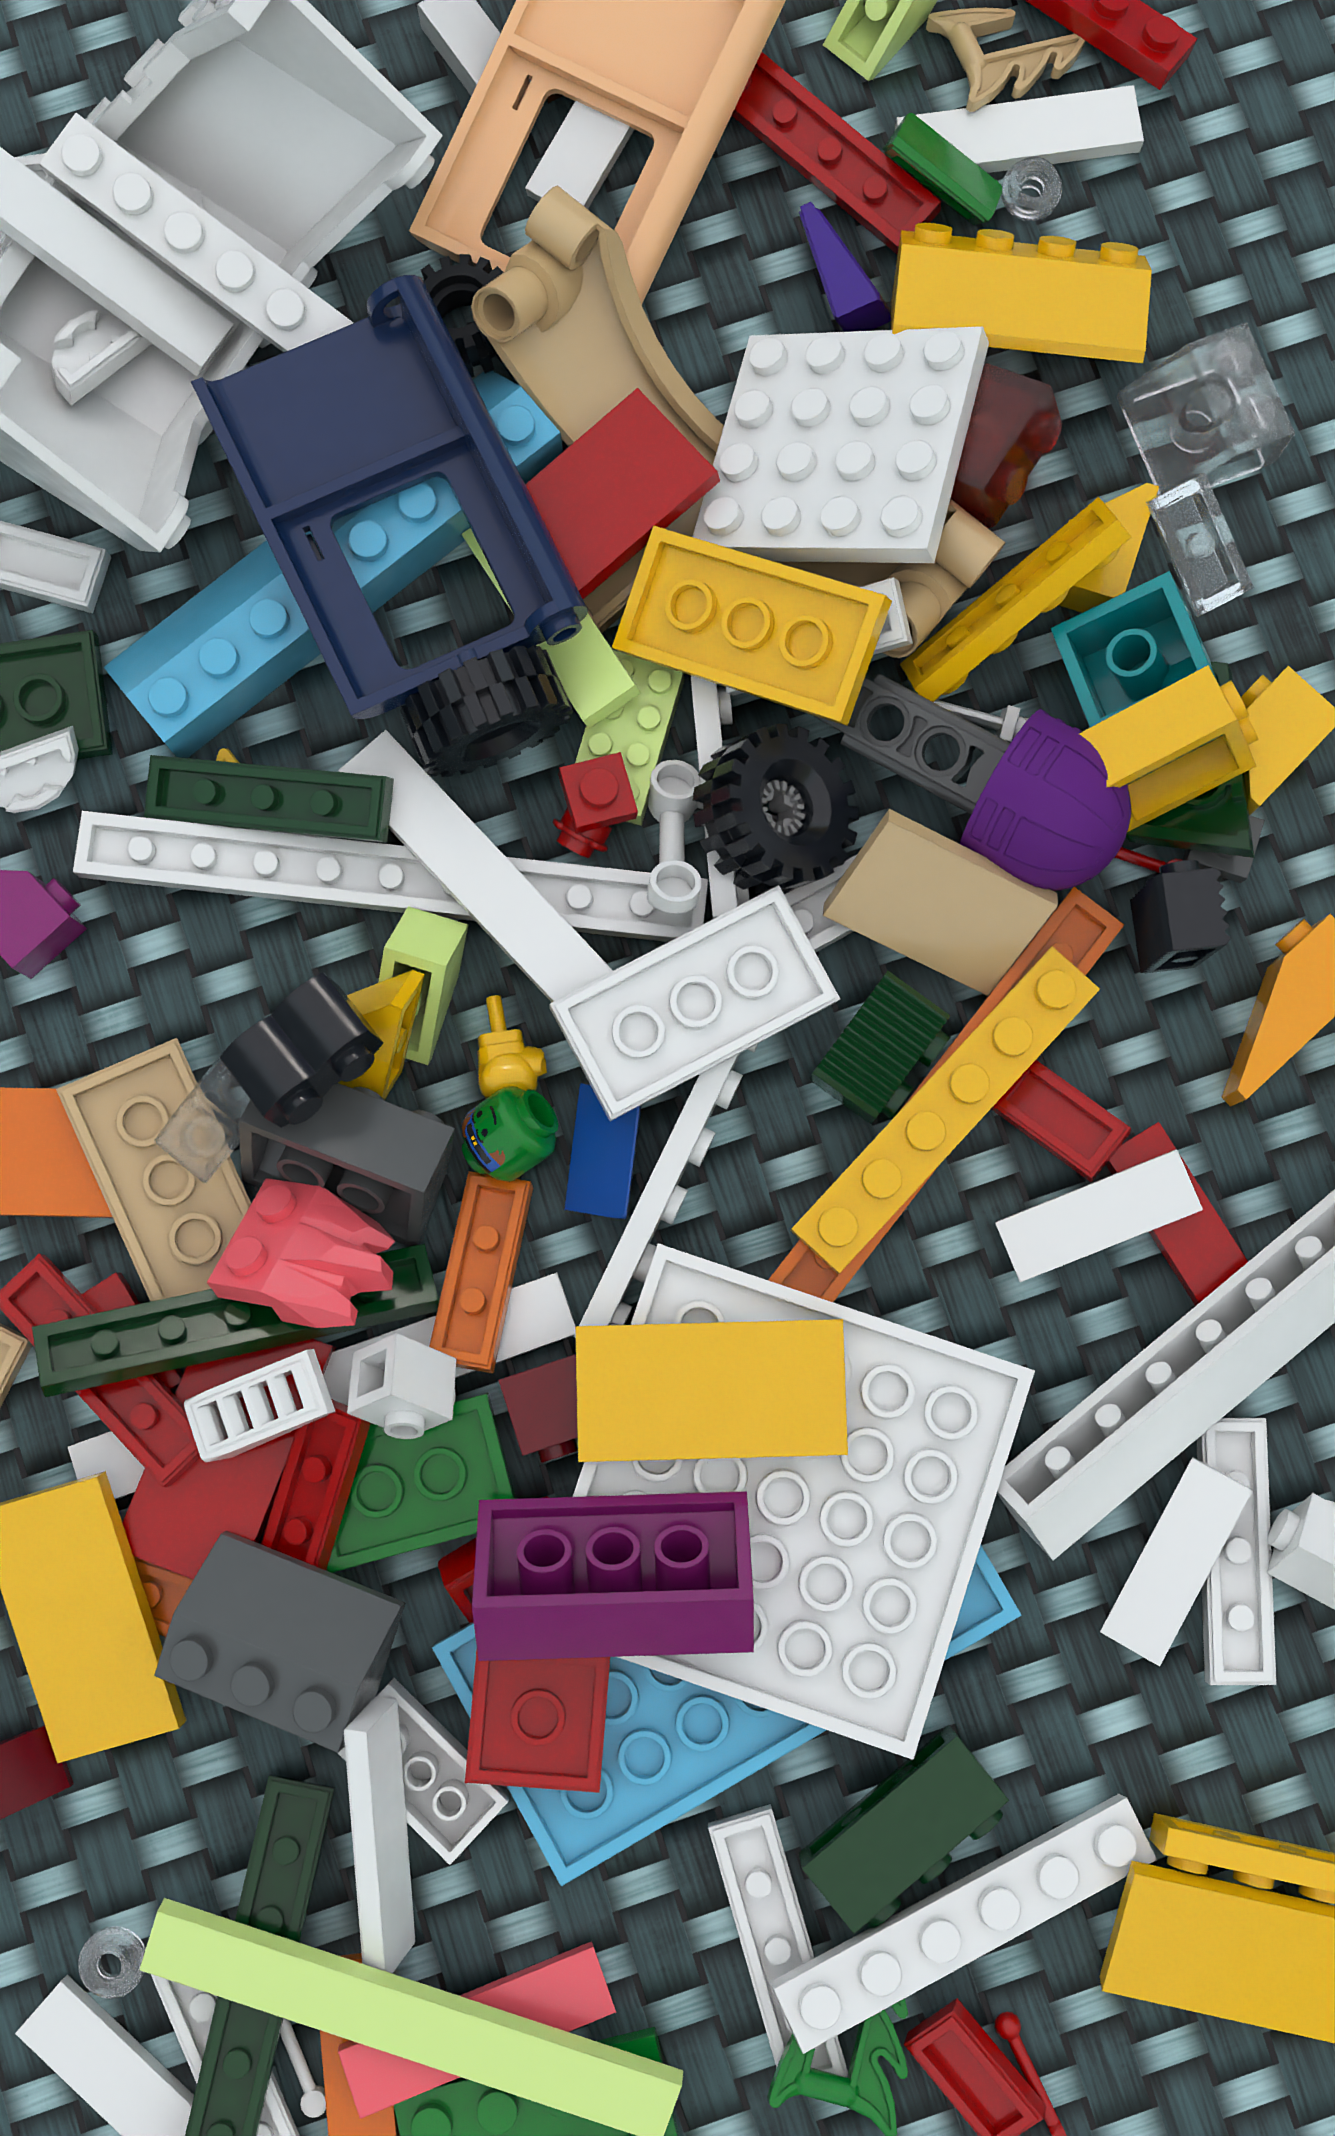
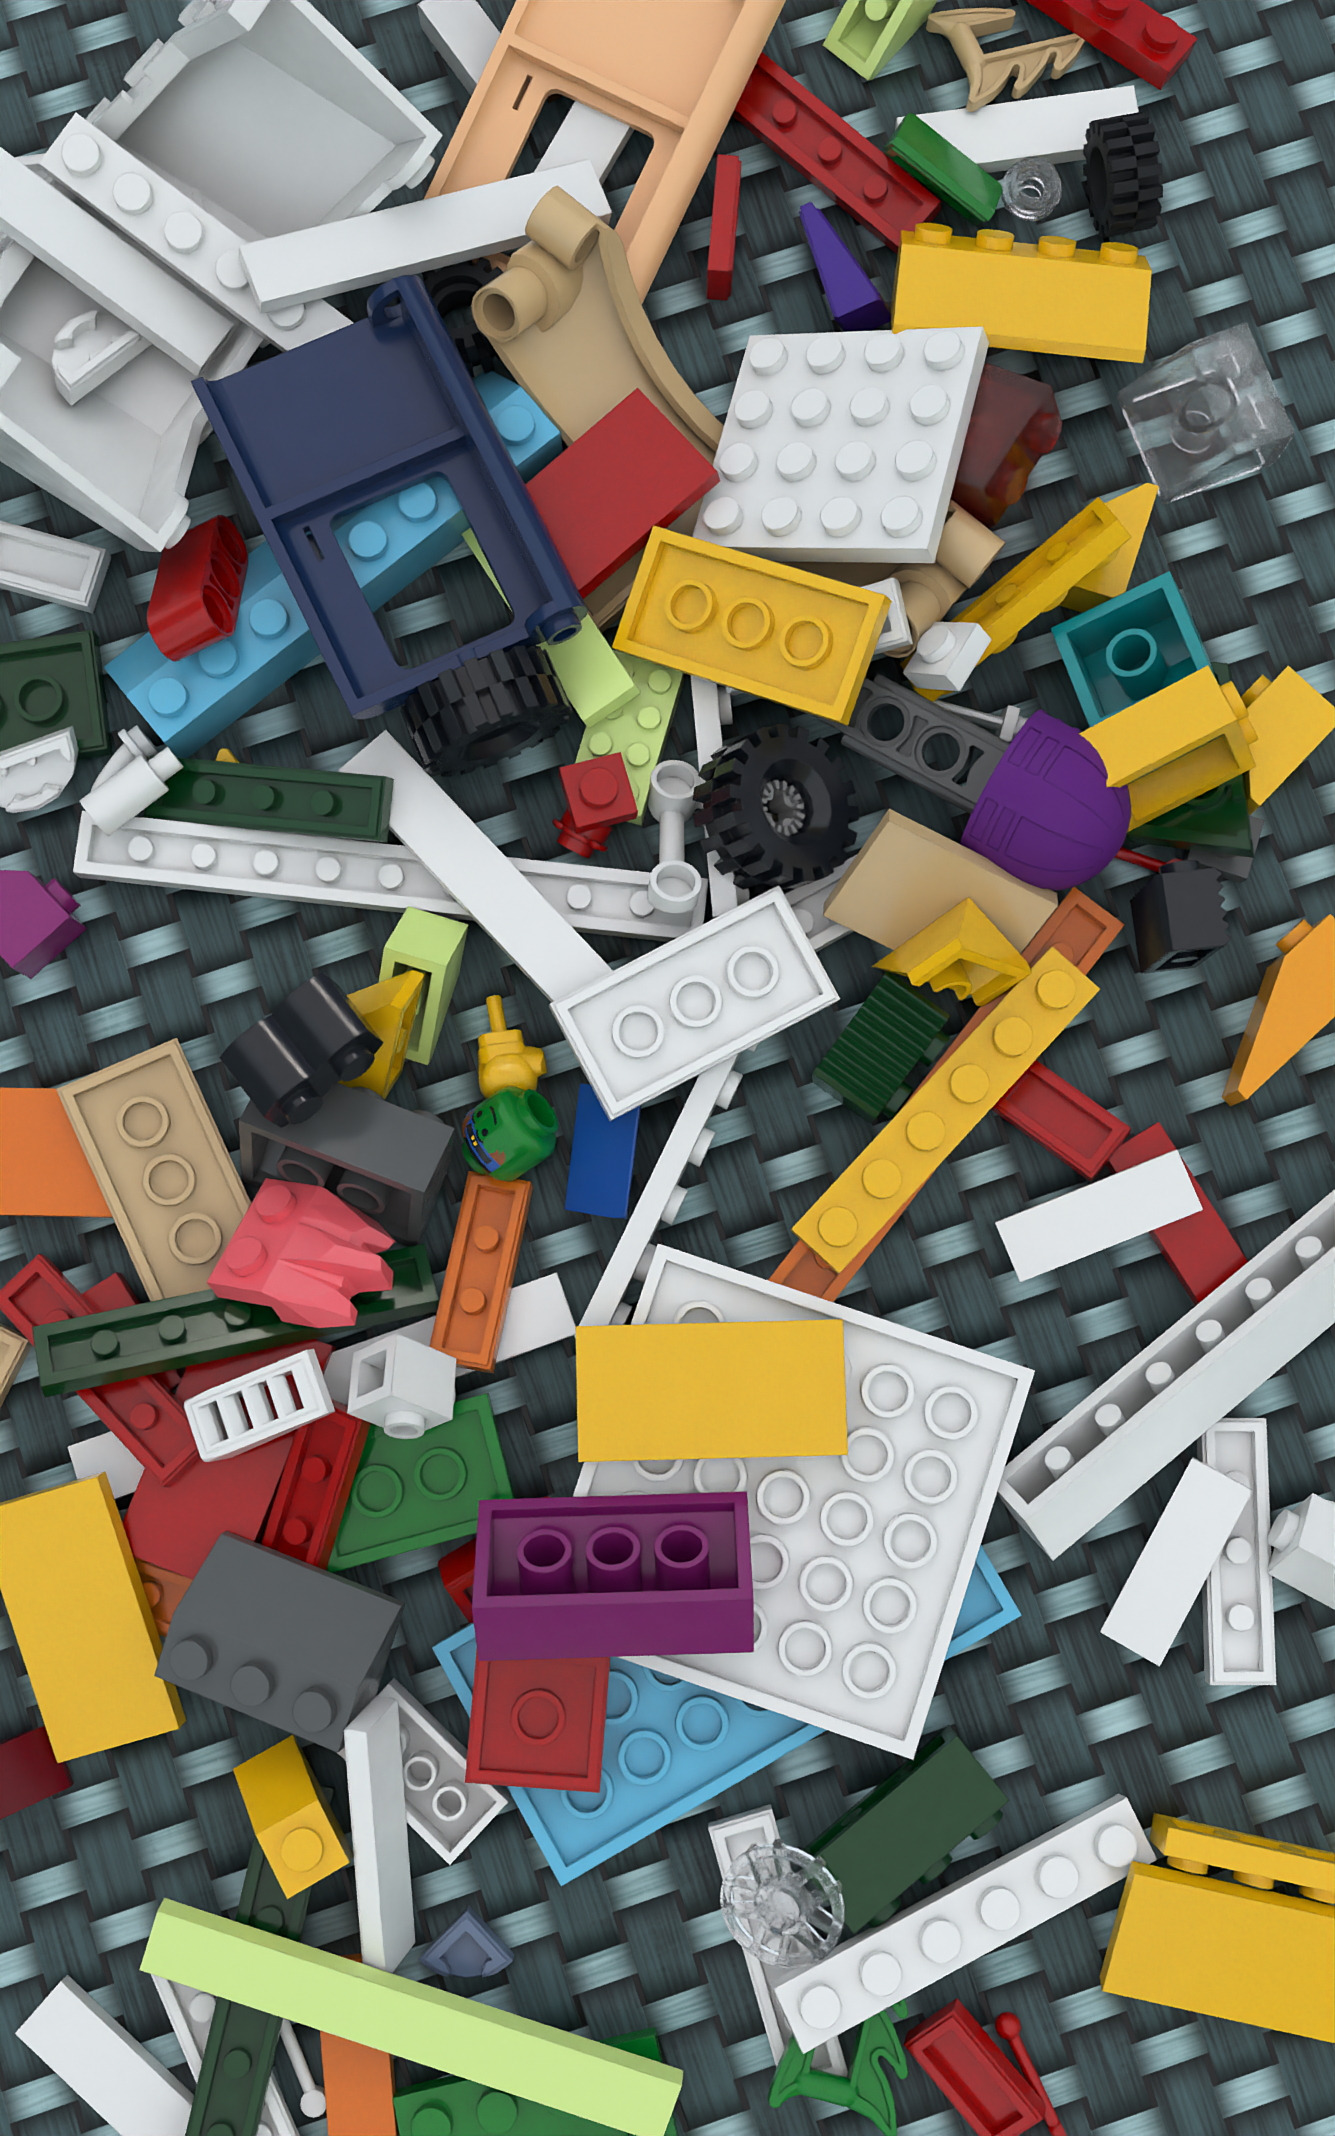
(126, 1947): clear plate -> none
(129, 781): none -> white plant
(198, 589): none -> red beam
(206, 1123): clear slope -> none
(292, 1817): none -> yellow slope
(408, 237): none -> white tile
(467, 1949): none -> sand blue tile
(544, 1408): dark red slope -> none
(555, 1992): coral tile -> none
(723, 227): none -> red tile
(783, 1904): none -> clear wheel
(947, 655): none -> white plate
(960, 954): none -> yellow slope
(1122, 174): none -> black tyre
(1199, 543): clear slope -> none

